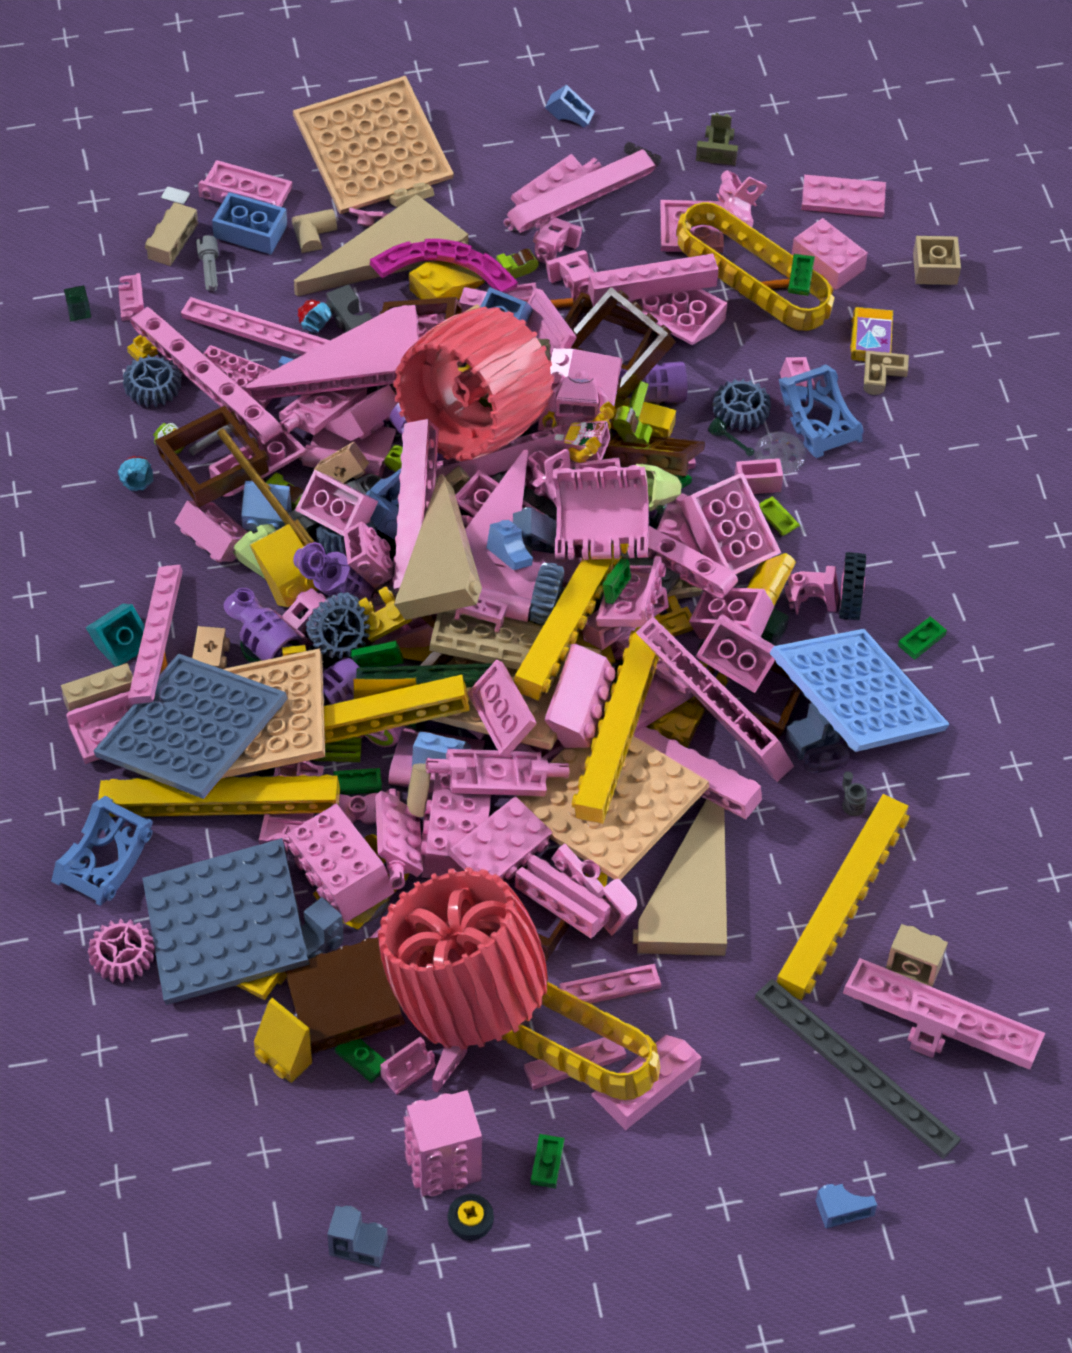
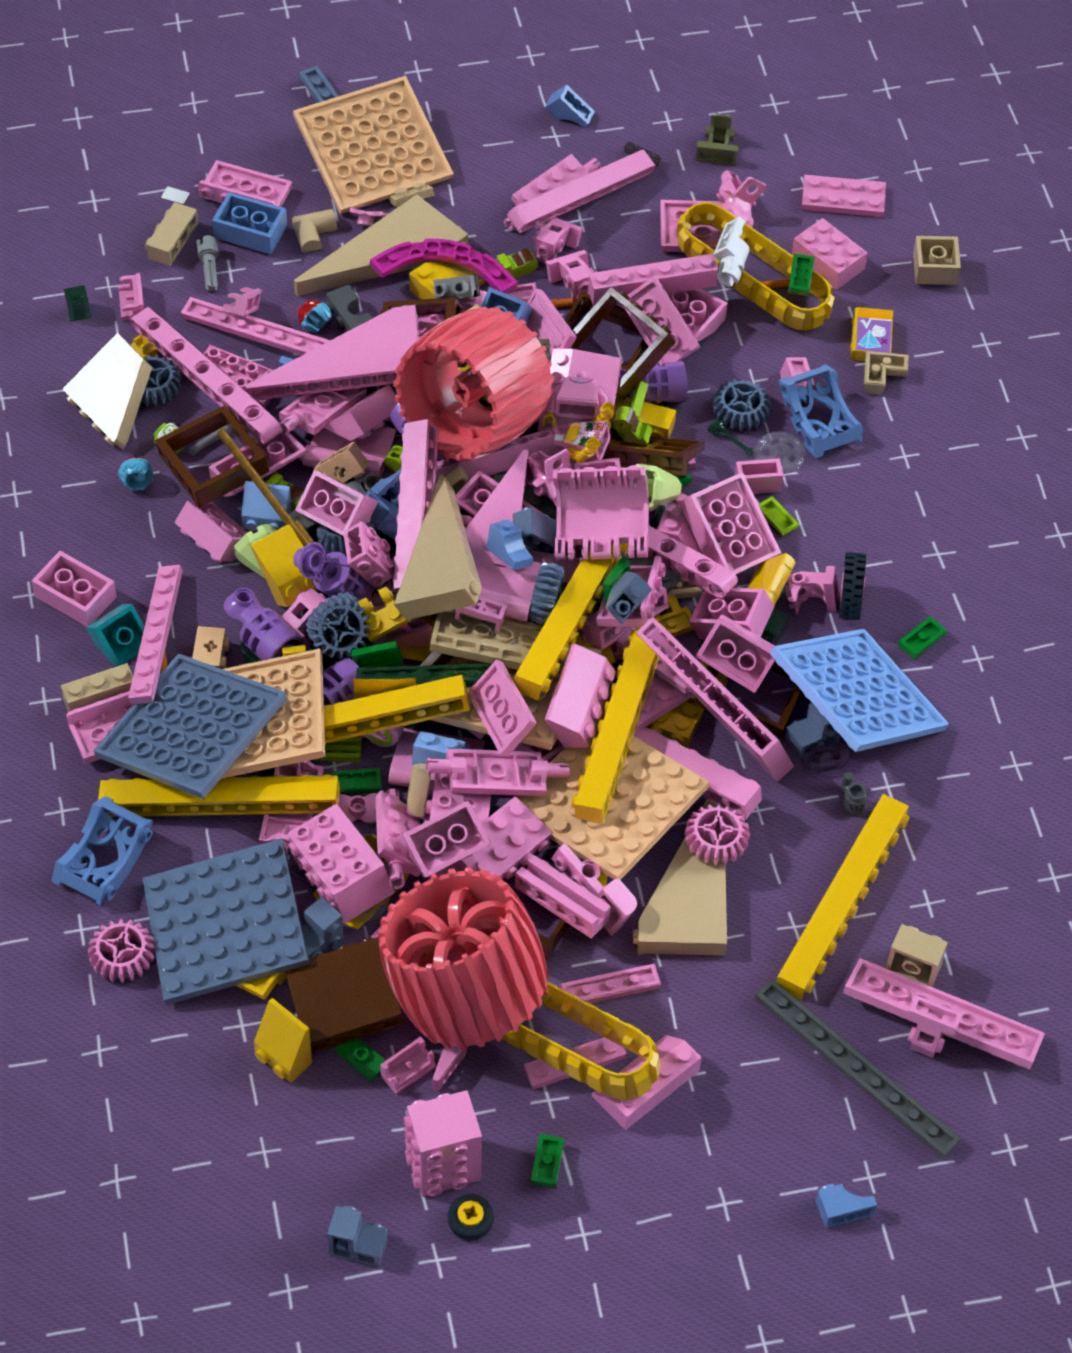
(74, 588): none -> bright pink brick
(111, 389): none -> slope
(244, 303): none -> bright pink hinge
(317, 84): none -> sand blue plate
(445, 839): none -> bright pink slope
(457, 287): none -> light grey hips
(627, 595): none -> sand blue slope
(655, 300): none -> bright pink plate
(702, 835): none -> bright pink gear
(731, 252): none -> white plate

